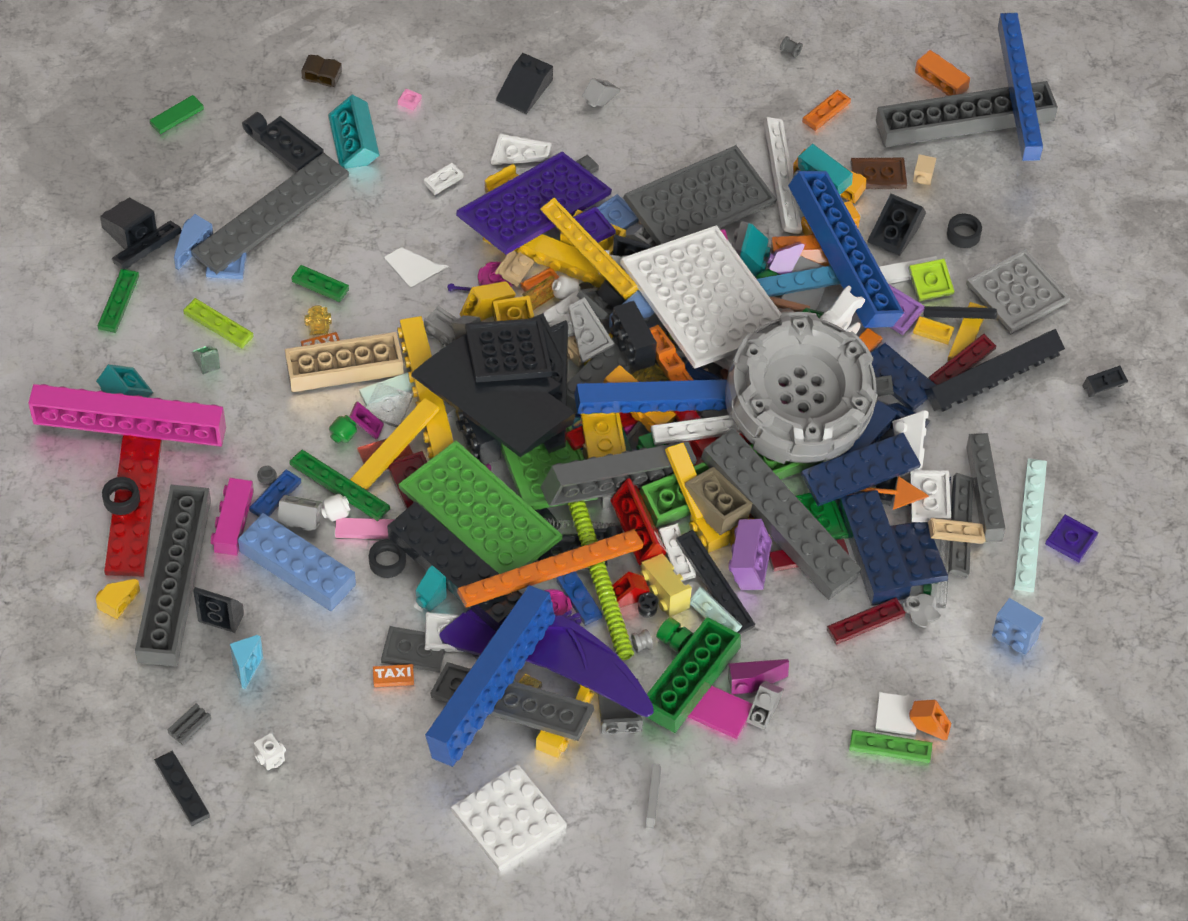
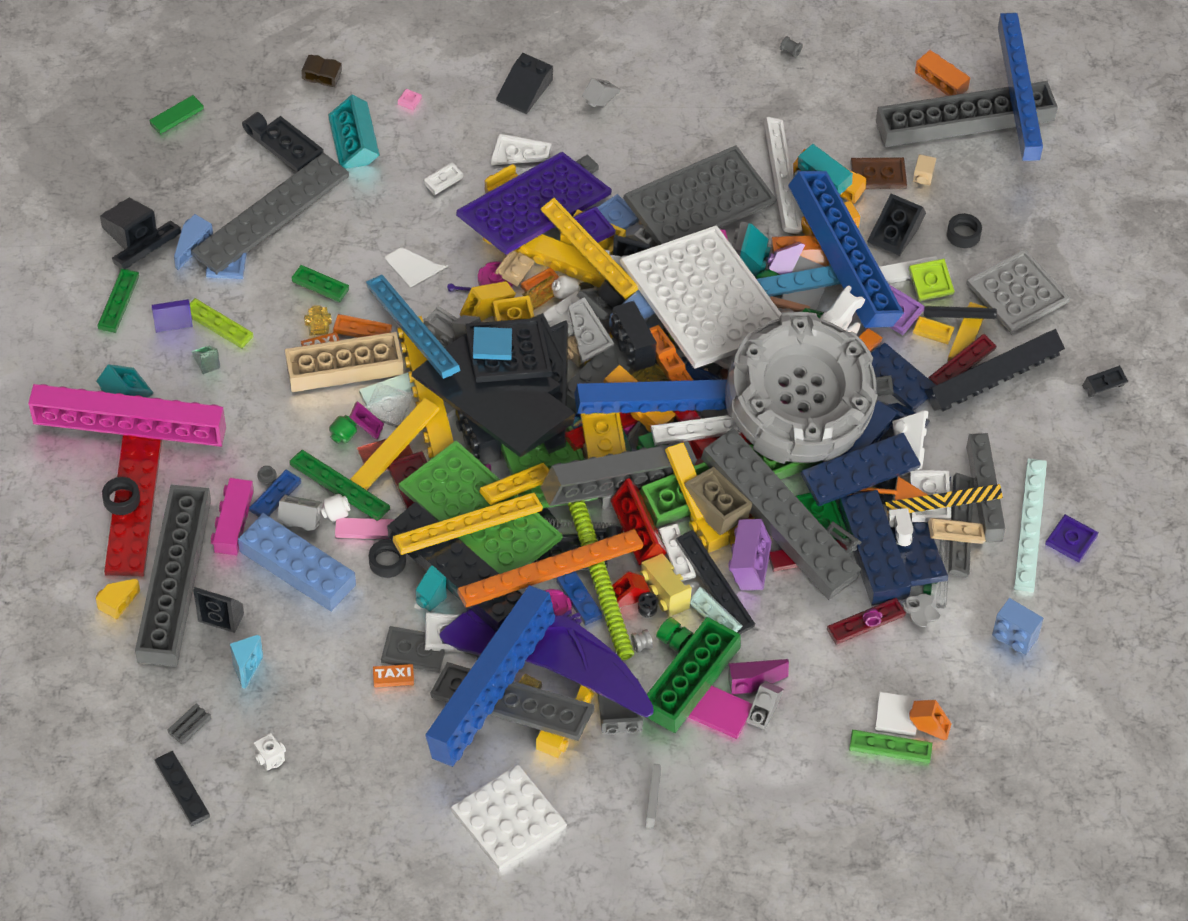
(172, 315): none -> tile
(359, 327): none -> orange plate
(413, 326): none -> dark azure plate
(467, 523): none -> yellow tile
(492, 343): none -> dark azure tile
(514, 484): none -> yellow tile
(826, 110): orange tile -> none
(852, 547): none -> dark grey tile
(872, 617): none -> magenta plate
(903, 526): none -> white leg
(947, 499): none -> sticker

